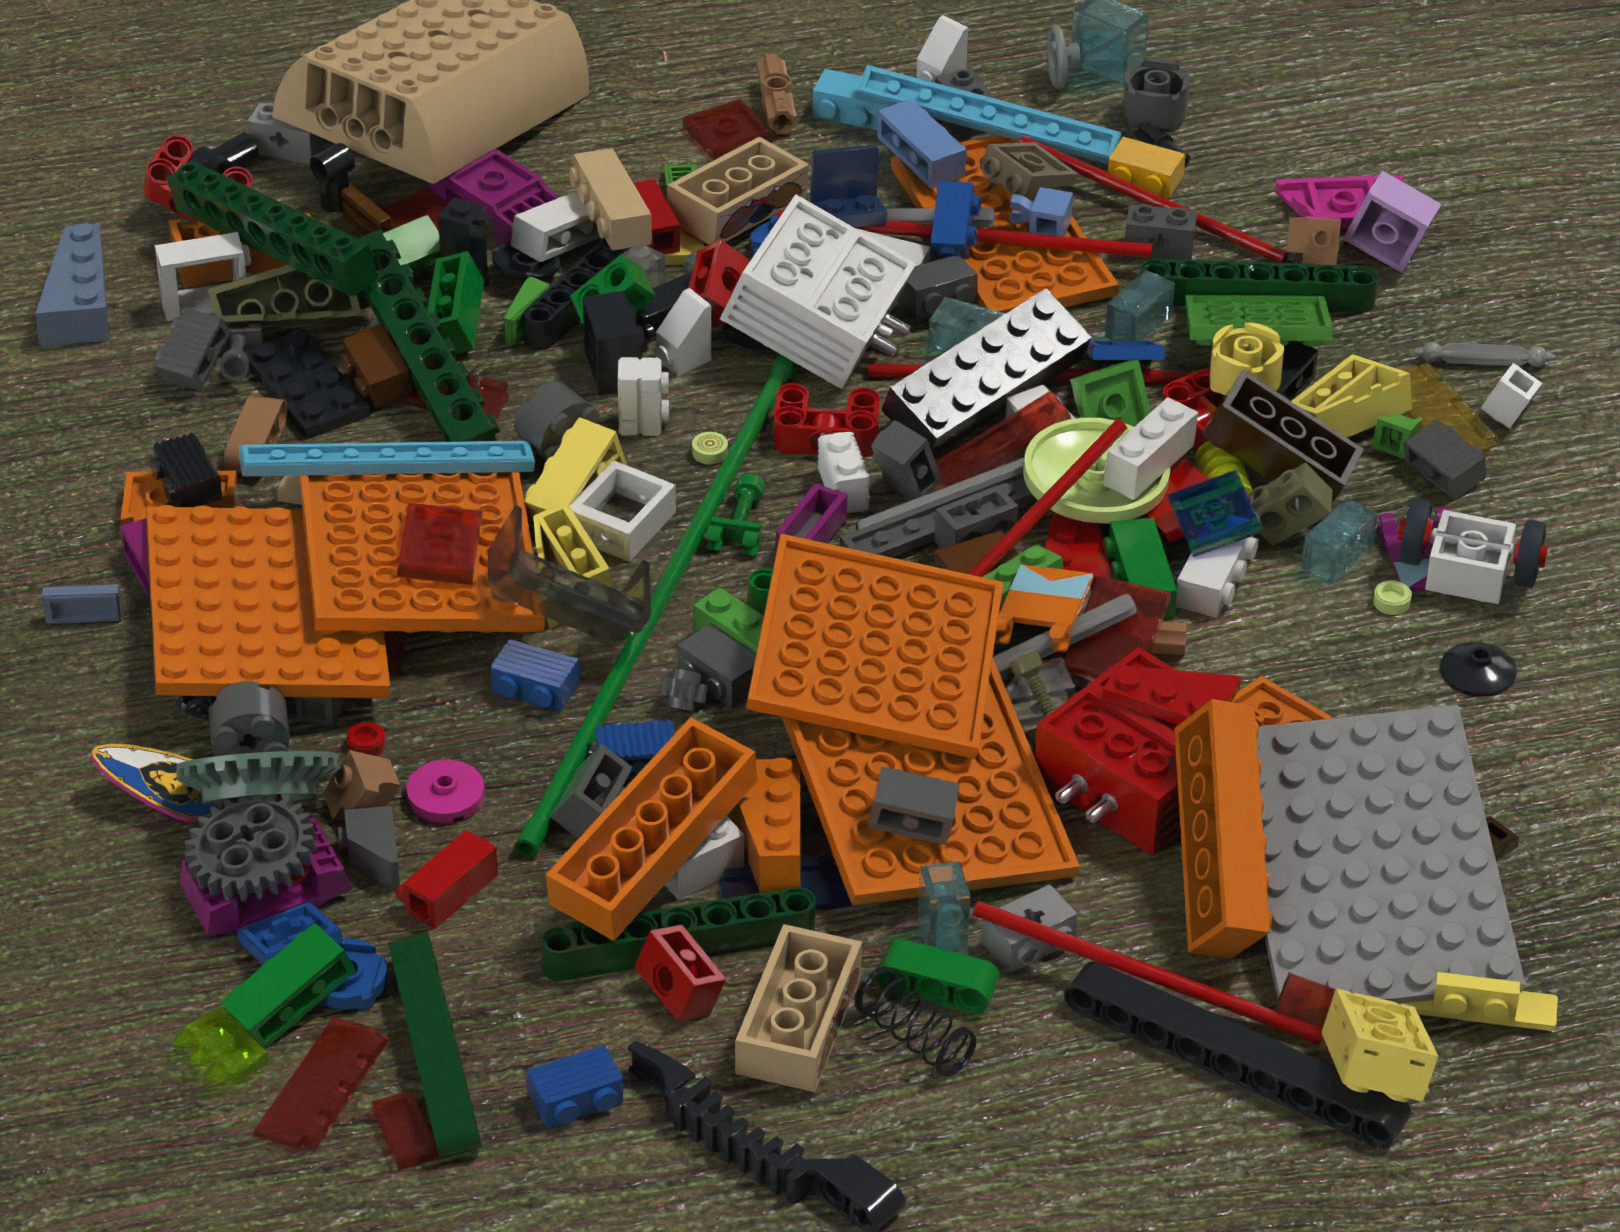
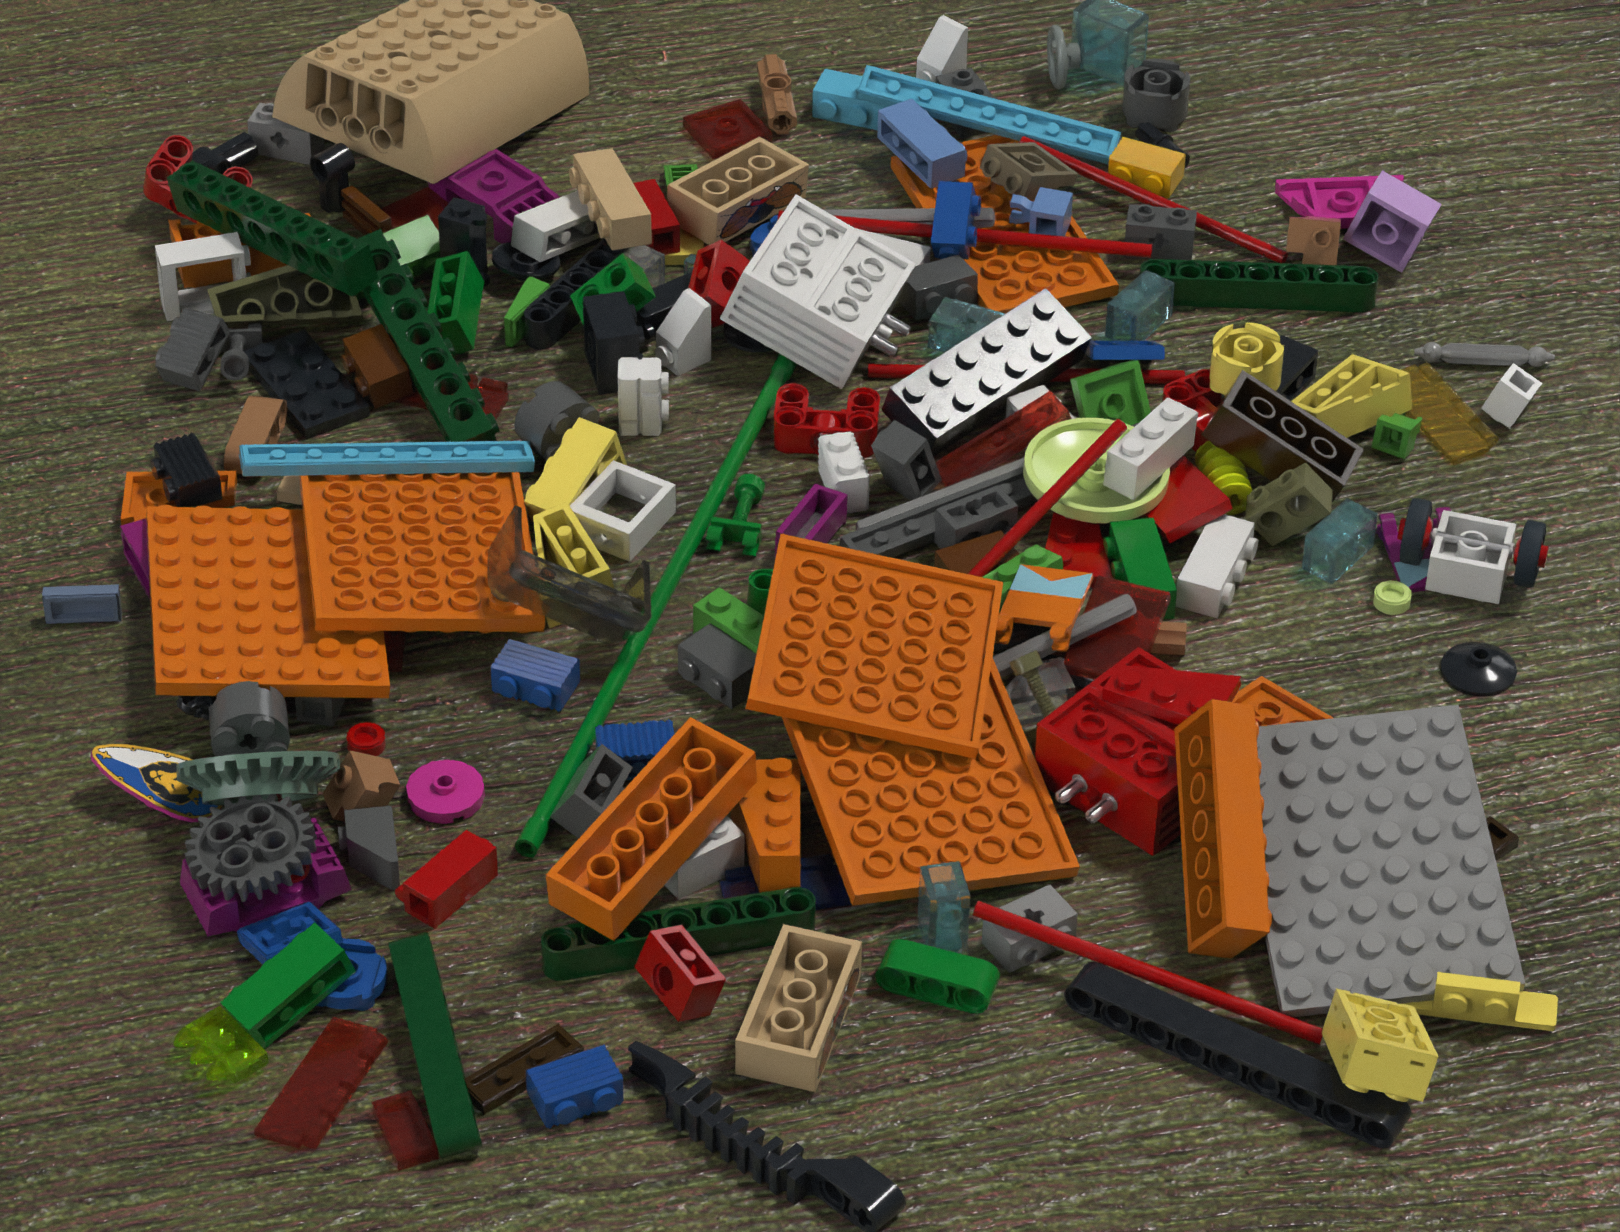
(75, 290): sand blue wedge -> none
(440, 543): clear red tile -> none
(507, 1075): none -> dark brown tile
(683, 689): dark grey gear -> none
(709, 448): yellowish green tile -> none
(846, 184): dark blue bracket -> none
(914, 801): dark grey brick -> none
(953, 1037): black piece -> none
(1215, 513): tile -> none
(1291, 316): bright green plate -> none
(1305, 1000): clear red tile -> none
(1445, 459): dark grey brick -> none

